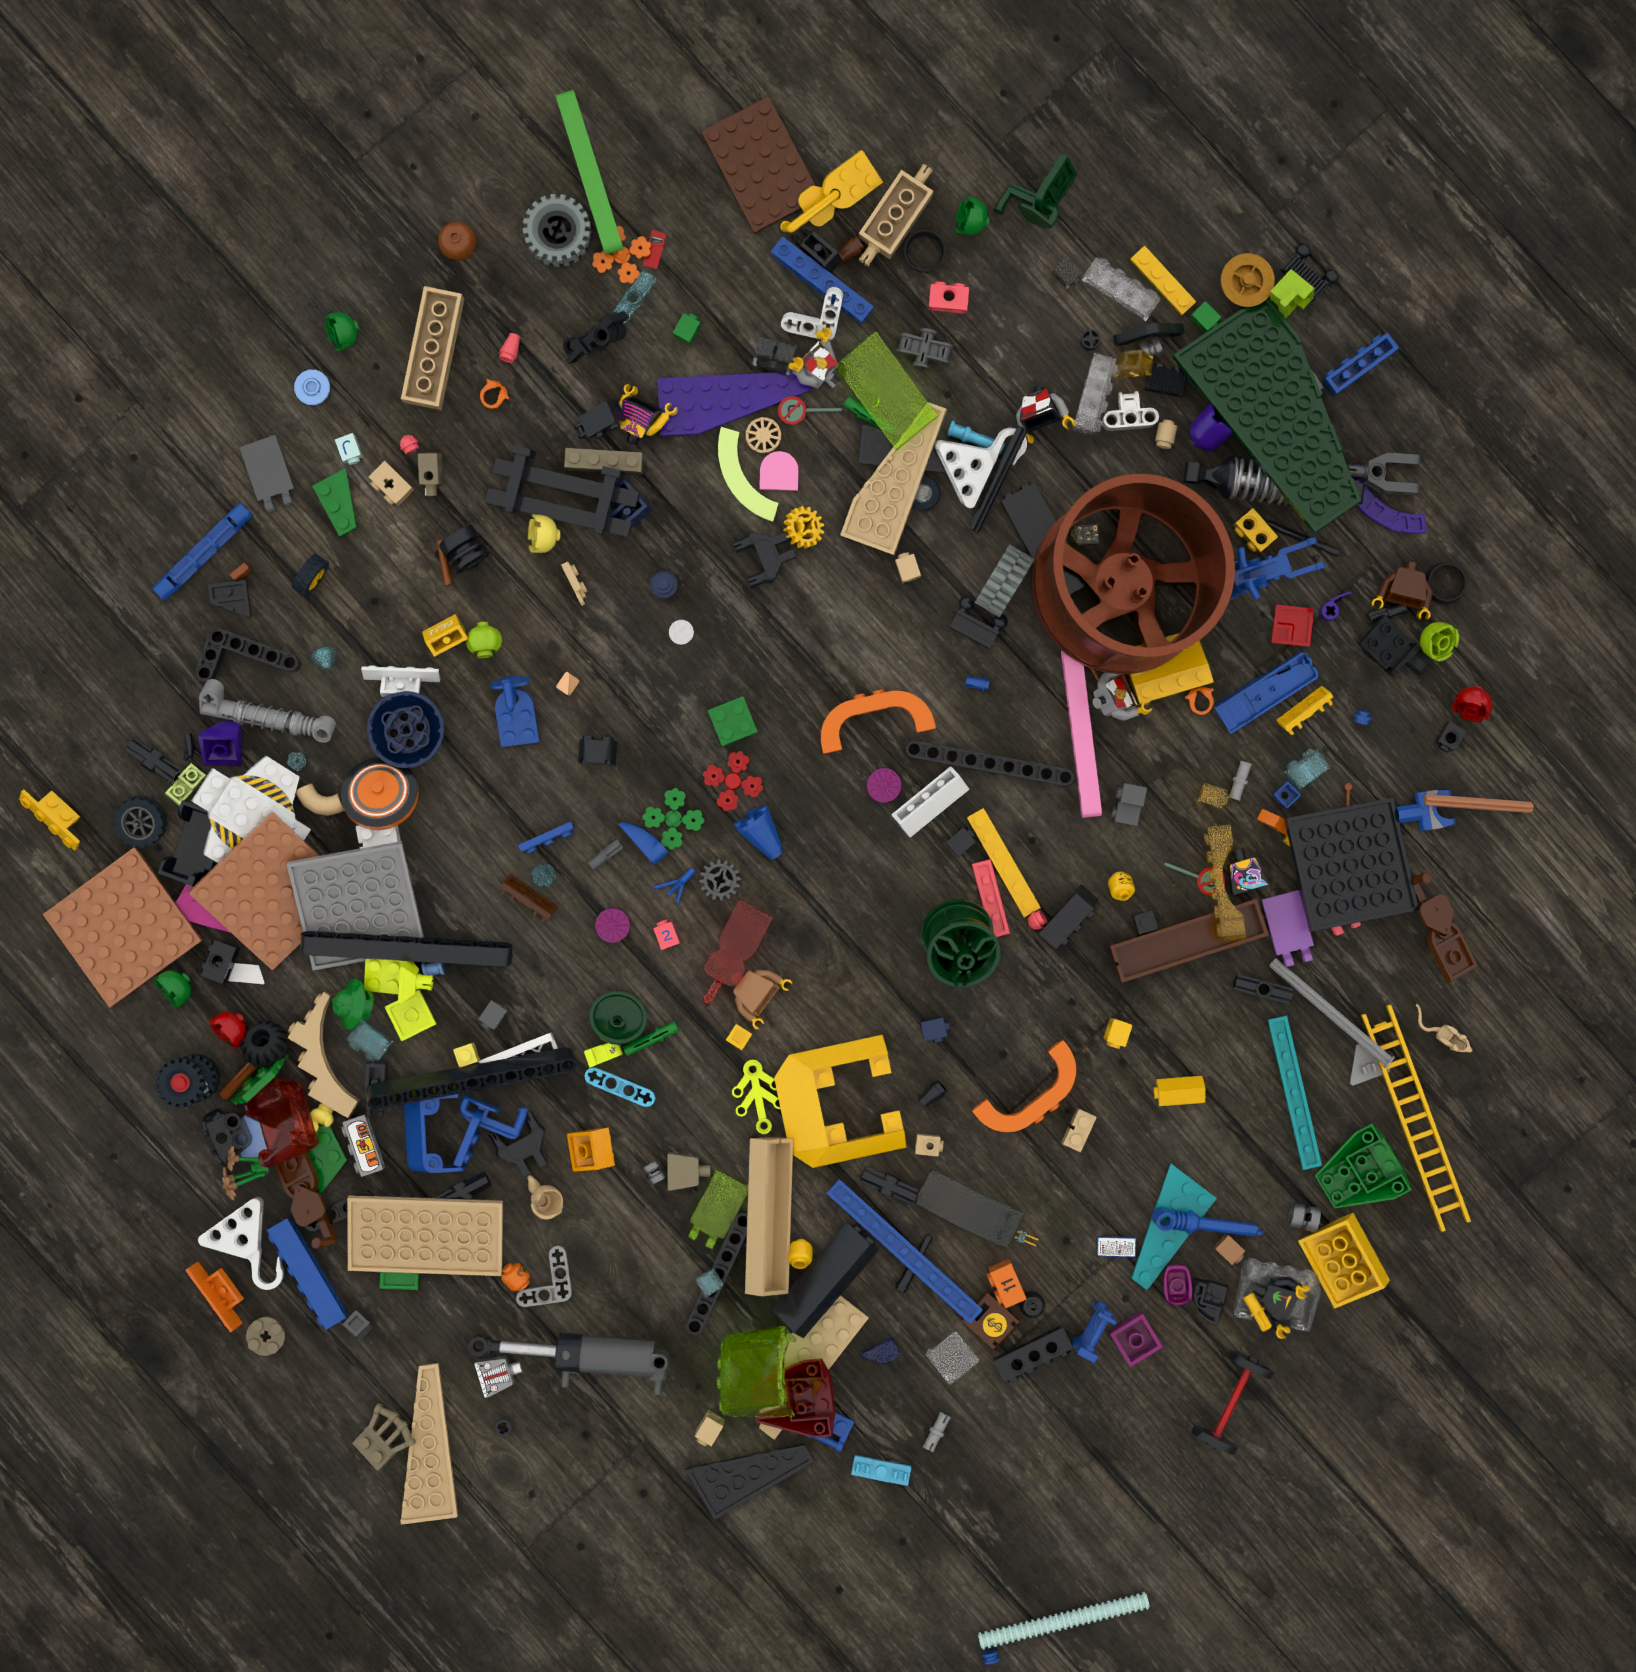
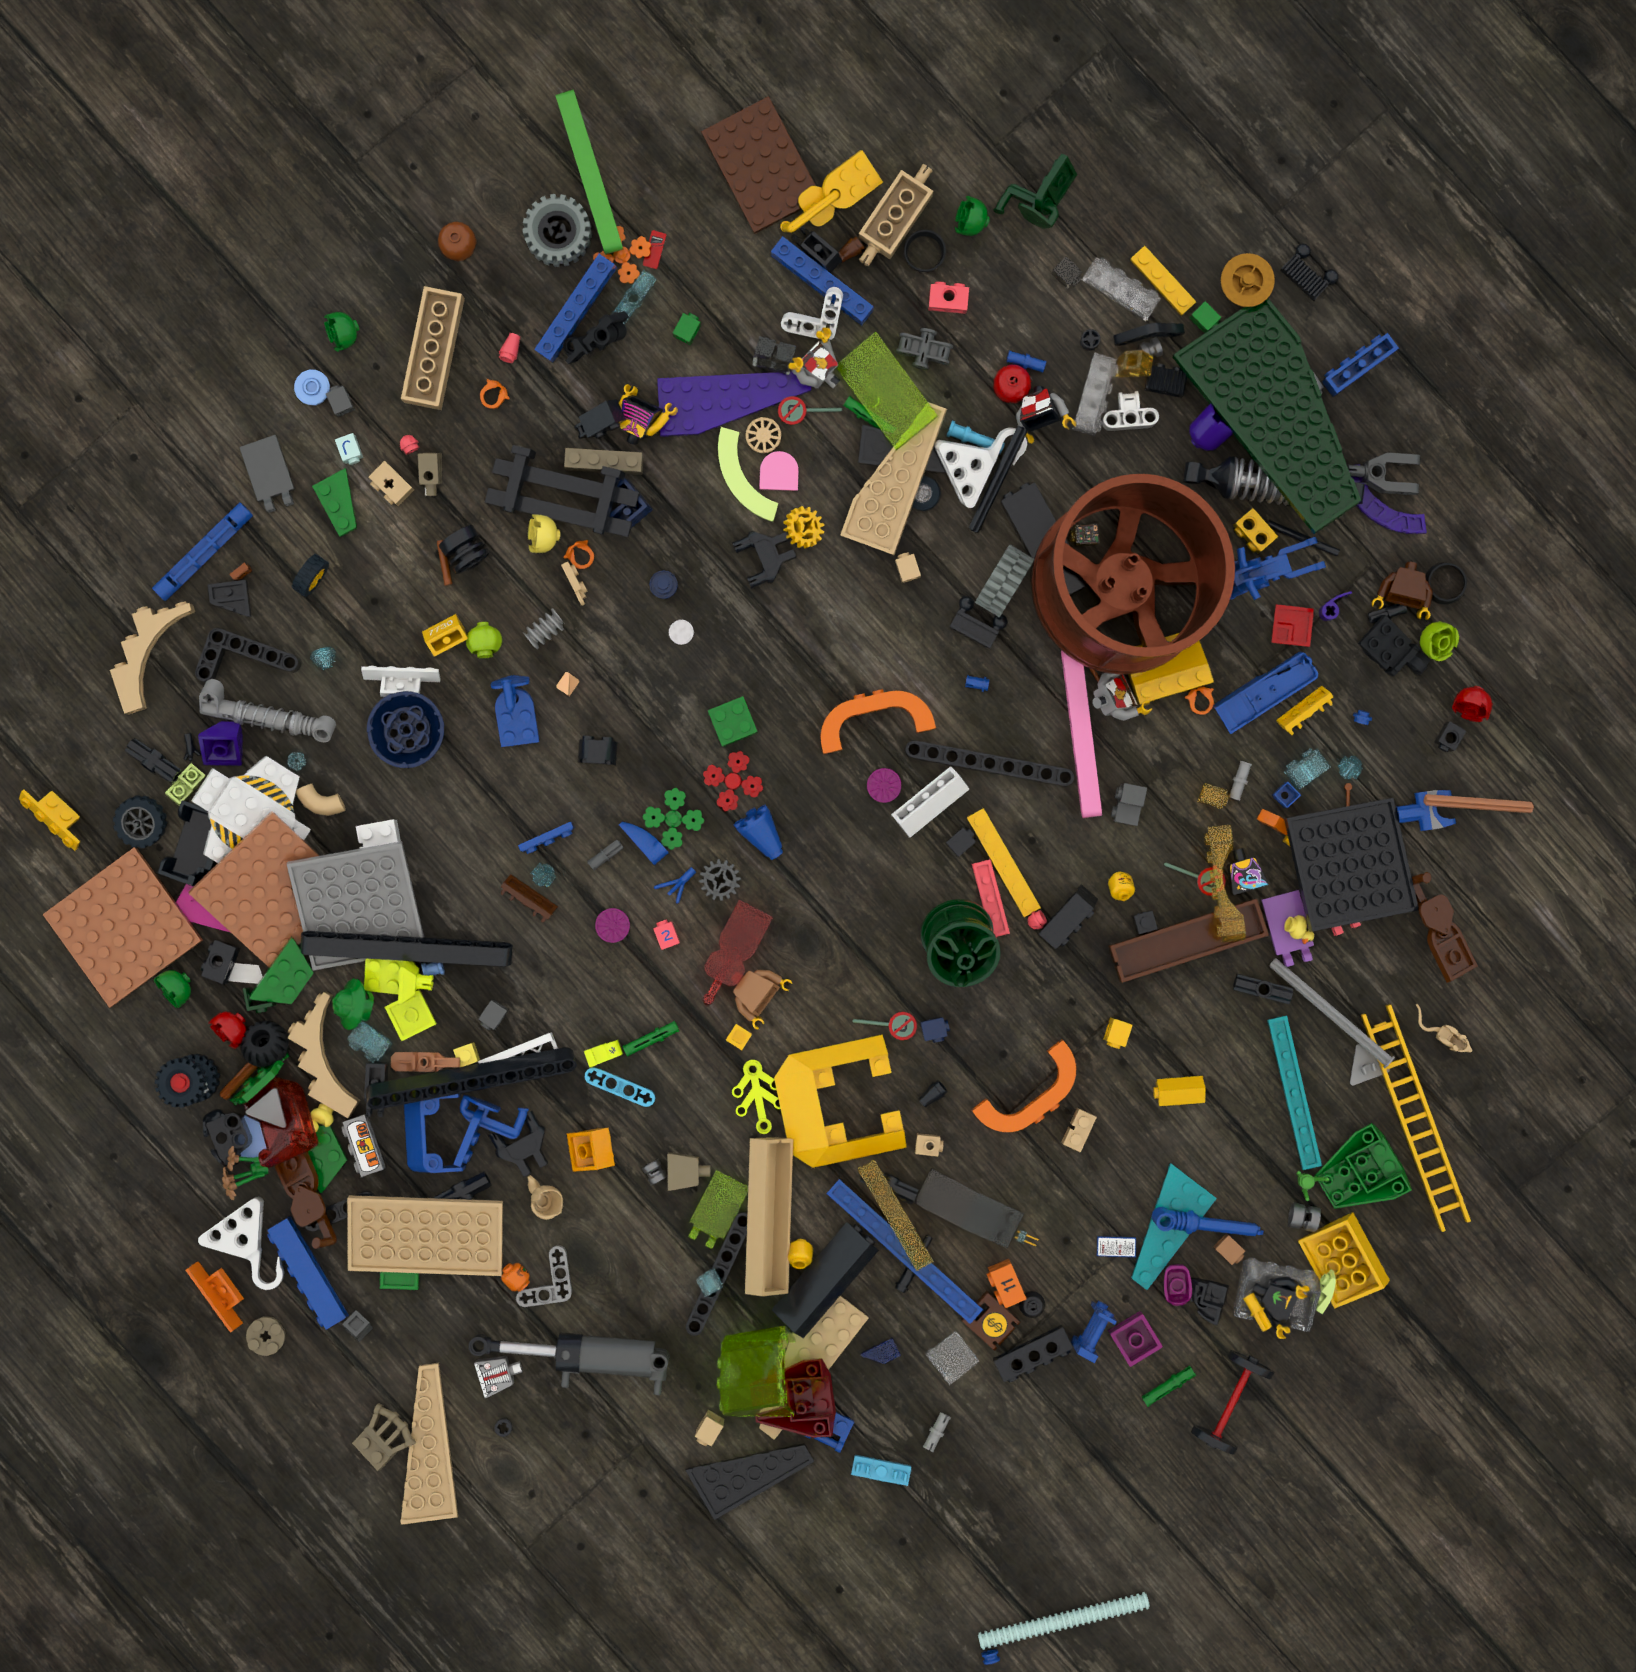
(150, 626): none -> tan arch
(259, 1008): none -> dark green bracket
(269, 1109): none -> light grey piece
(284, 977): none -> green wing
(340, 400): none -> dark grey brick
(379, 794): dish -> none
(414, 1061): none -> nougat piece
(544, 629): none -> light grey piece
(570, 554): none -> orange piece
(576, 307): none -> blue brick
(619, 1008): dark green dish -> none
(895, 1215): none -> clear yellow arch
(901, 1025): none -> piece
(1011, 392): none -> red cylinder
(1026, 361): none -> blue pin
(1166, 434): tan brick -> none
(1171, 1384): none -> green pin
(1290, 292): lime plate -> none
(1298, 928): none -> light yellow animal
(1307, 1182): none -> bright green plant
(1327, 1286): none -> yellowish green slope
(1350, 767): none -> clear light blue gear

